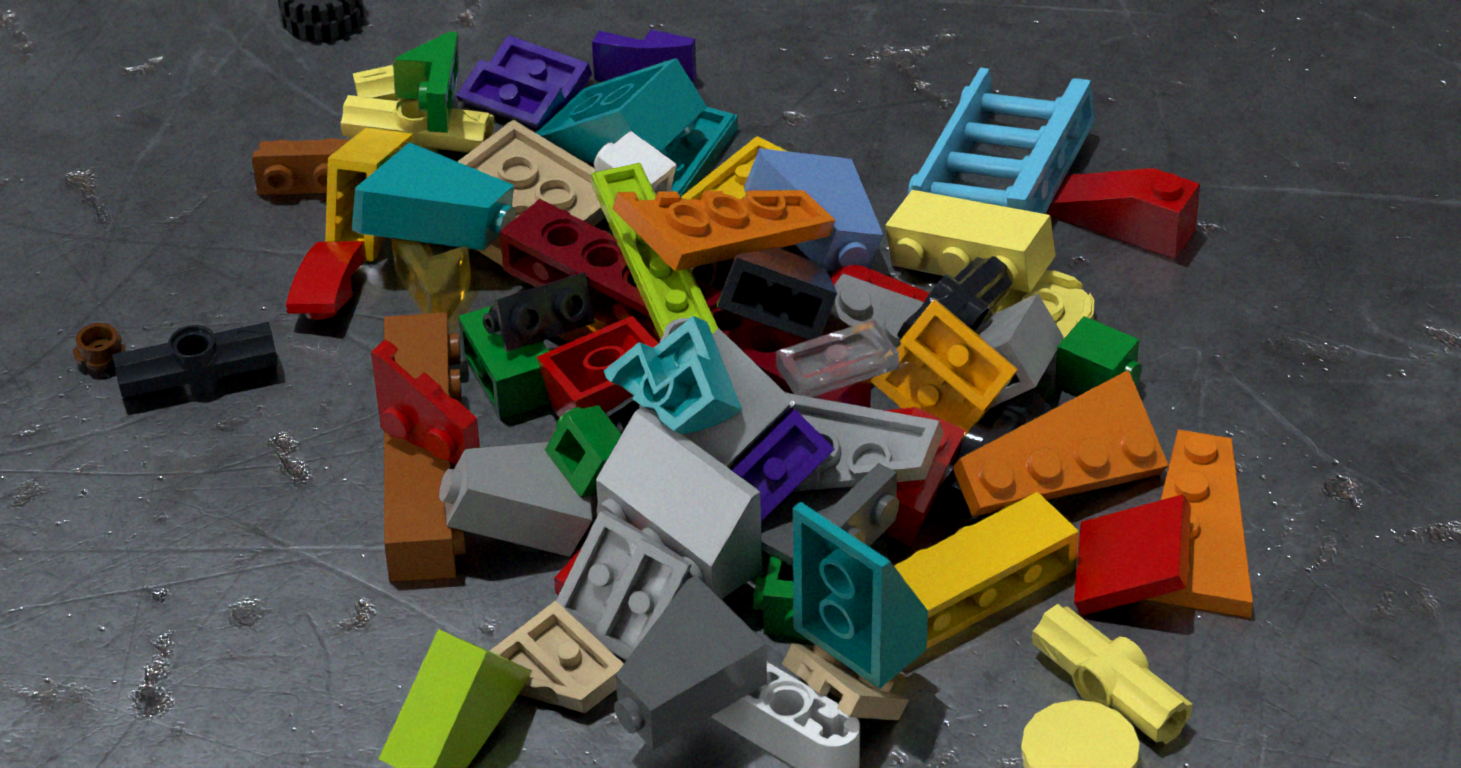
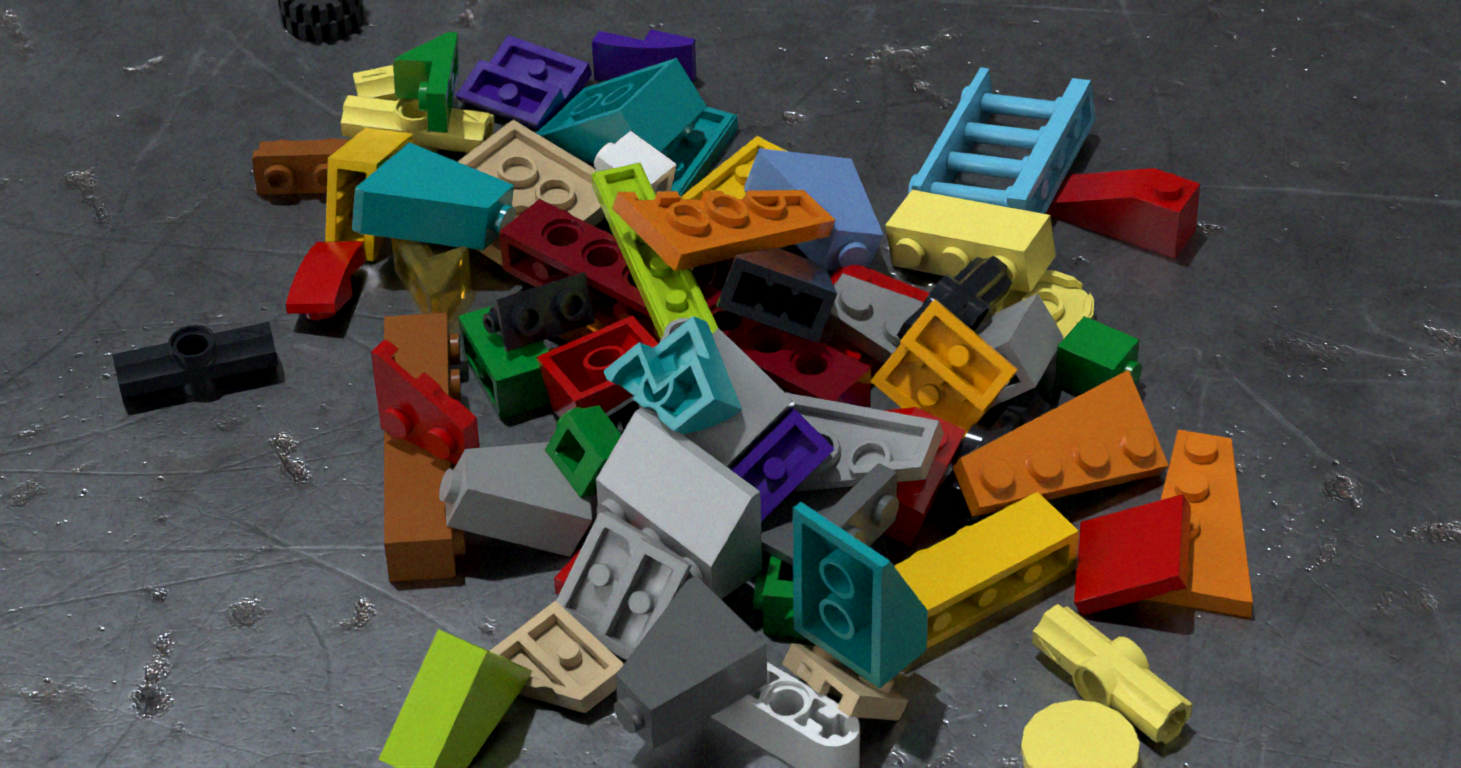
(96, 346): reddish brown plate -> none
(837, 359): clear plate -> none

